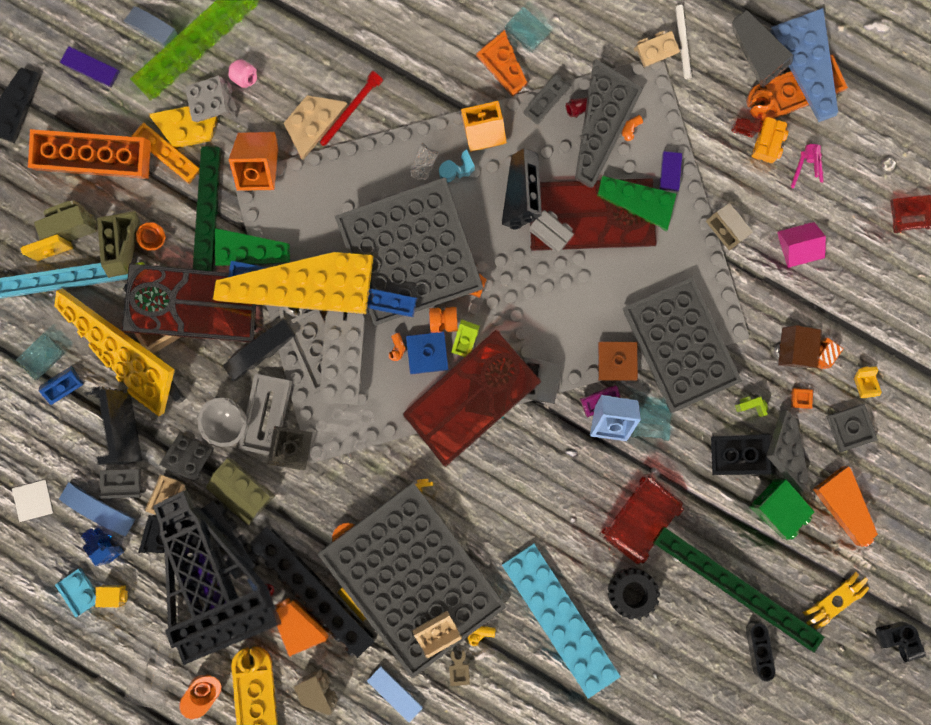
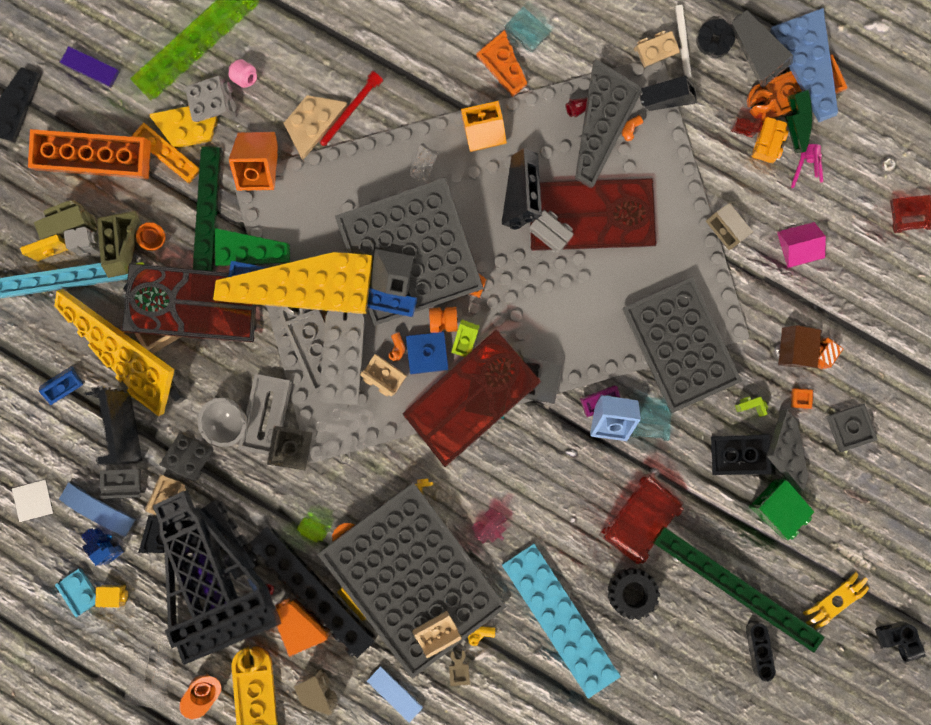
(40, 356): clear light blue plate -> none
(82, 241): none -> light grey brick
(150, 26): sand blue slope -> none
(239, 491): olive slope -> none
(258, 350): black slope -> none
(312, 529): none -> clear neon green brick
(383, 375): none -> tan bracket
(391, 272): none -> dark grey slope
(450, 169): medium azure leg -> none
(493, 529): none -> clear pink hips
(546, 99): dark grey plate -> none
(617, 361): dark orange plate -> none
(644, 201): green wing -> none
(669, 94): none -> black slope
(670, 171): dark purple tile -> none
(723, 31): none -> black plate
(800, 121): none -> dark green slope
(846, 504): orange slope -> none
(867, 382): yellow bracket -> none

